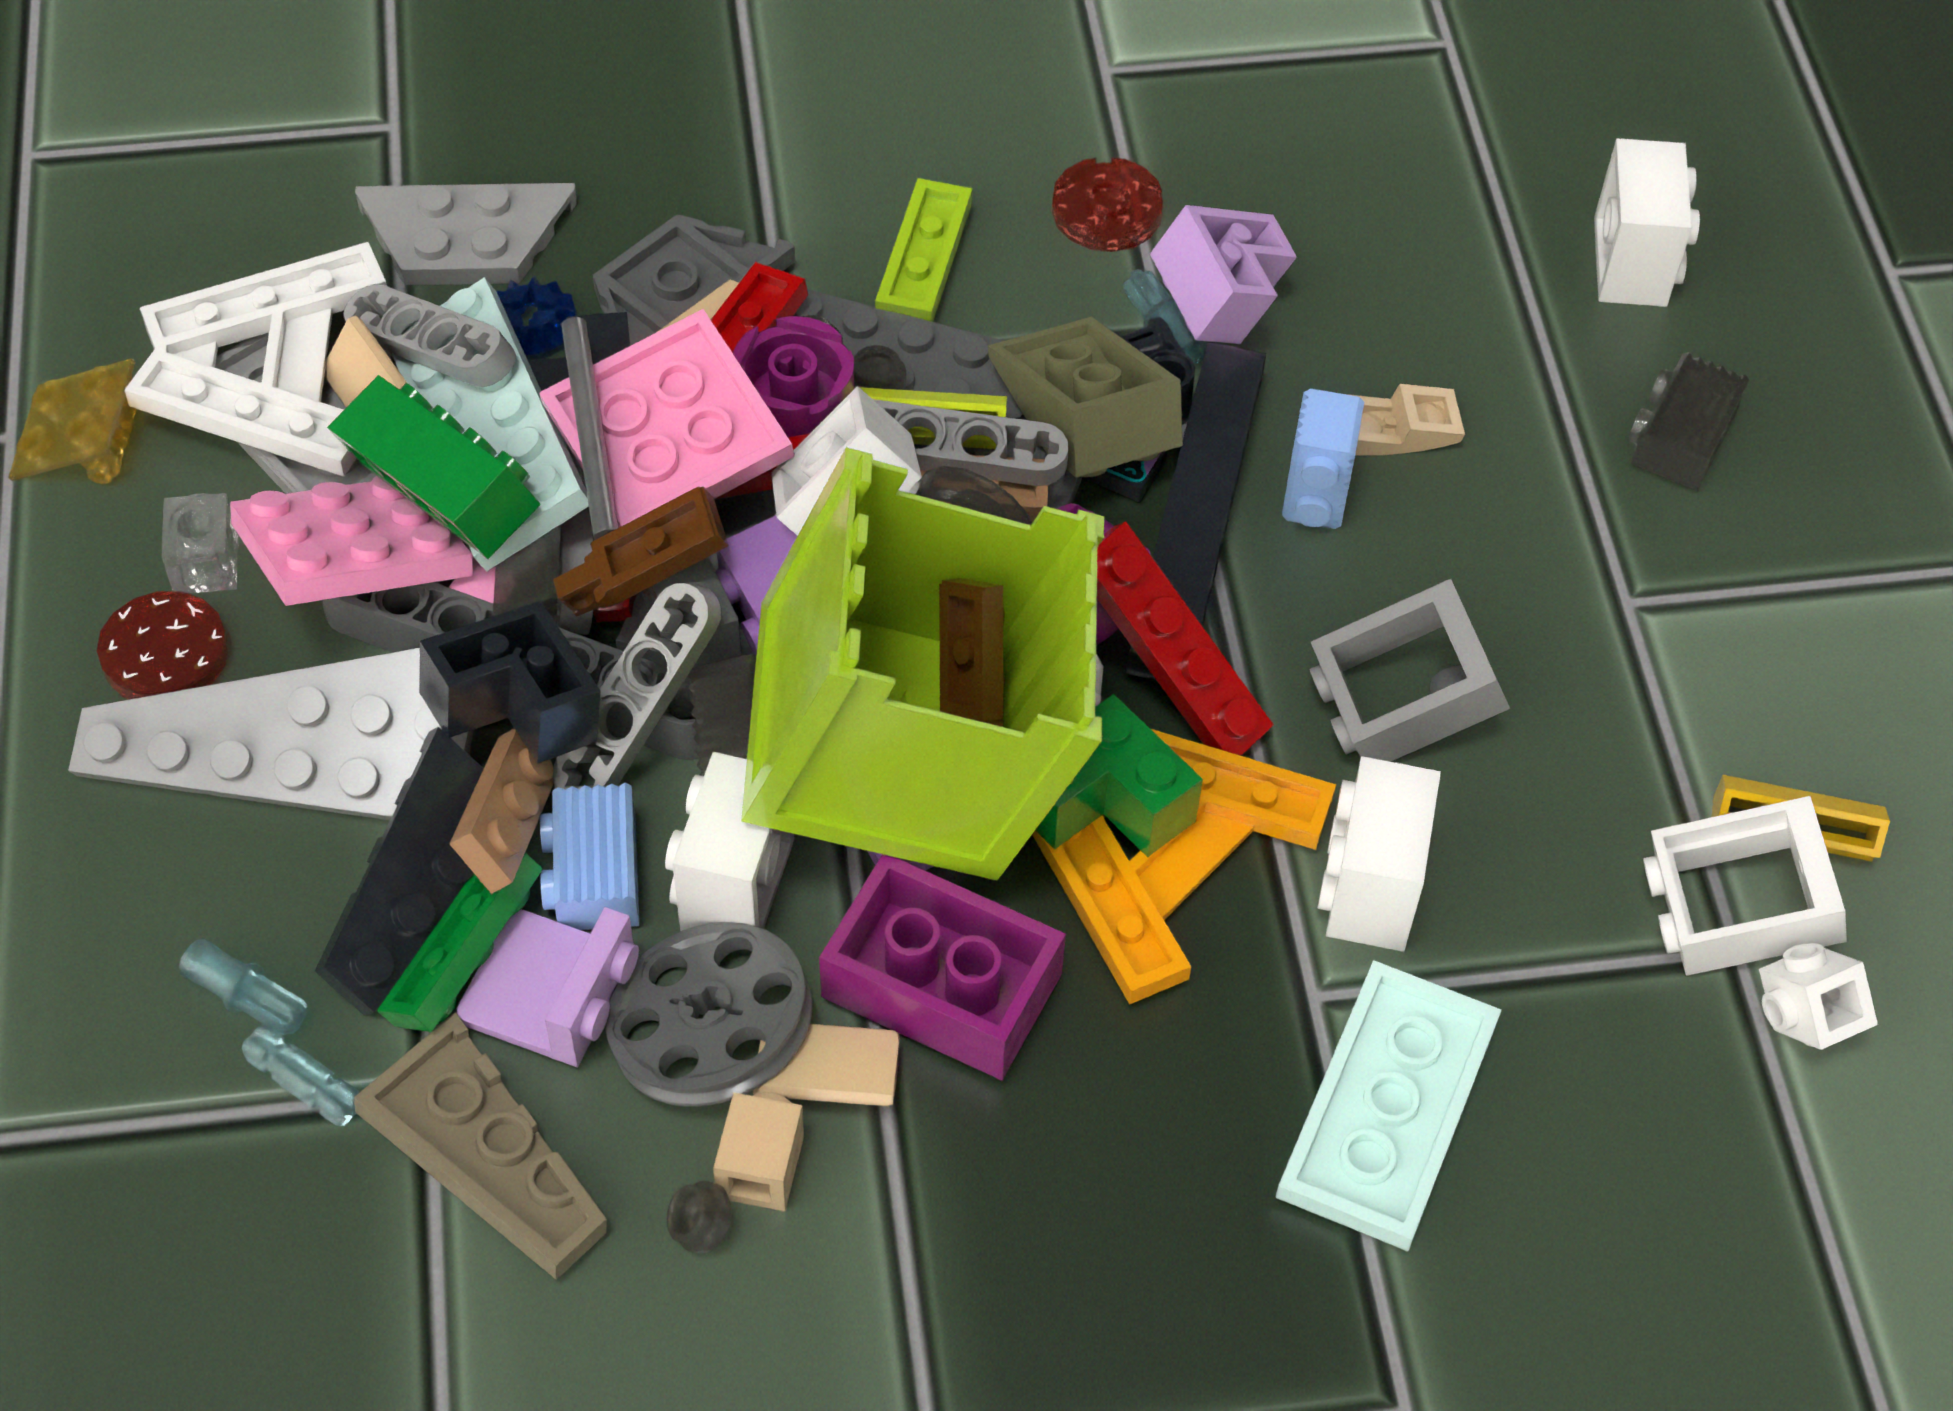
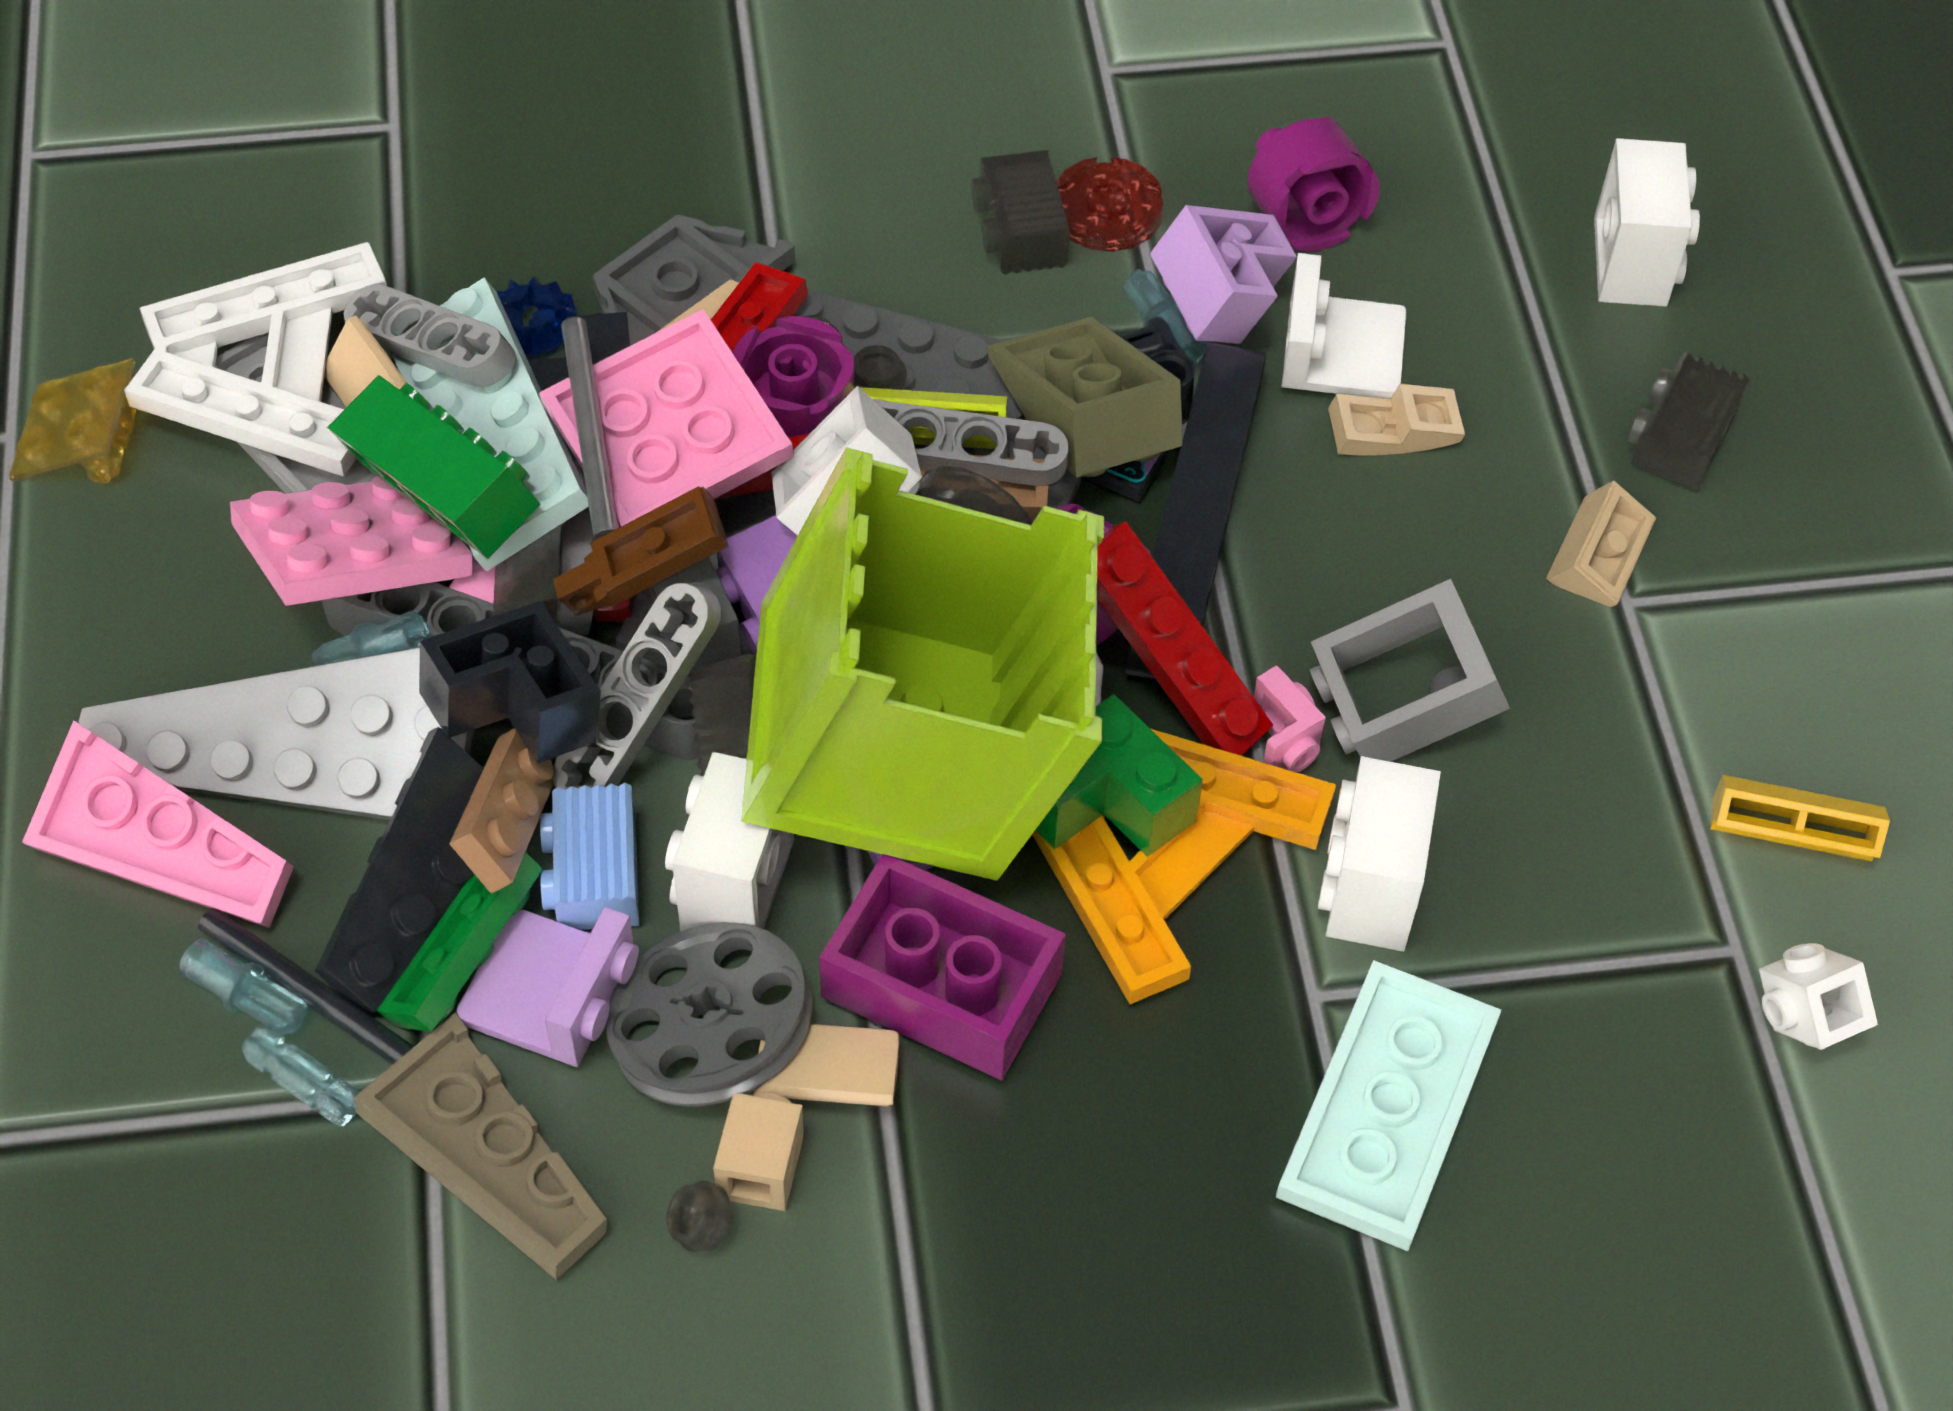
(142, 829): none -> bright pink wing
(162, 645): clear red tile -> none
(199, 543): clear brick -> none
(305, 986): none -> black bar
(372, 640): none -> clear light blue axle
(464, 229): light grey wing -> none
(924, 249): lime plate -> none
(971, 650): reddish brown hinge -> none
(1022, 211): none -> clear smoke brick
(1295, 720): none -> bright pink bracket
(1312, 182): none -> magenta brick
(1322, 458): light blue brick -> none
(1340, 341): none -> white bracket
(1602, 545): none -> tan slope
(1734, 837): white window -> none

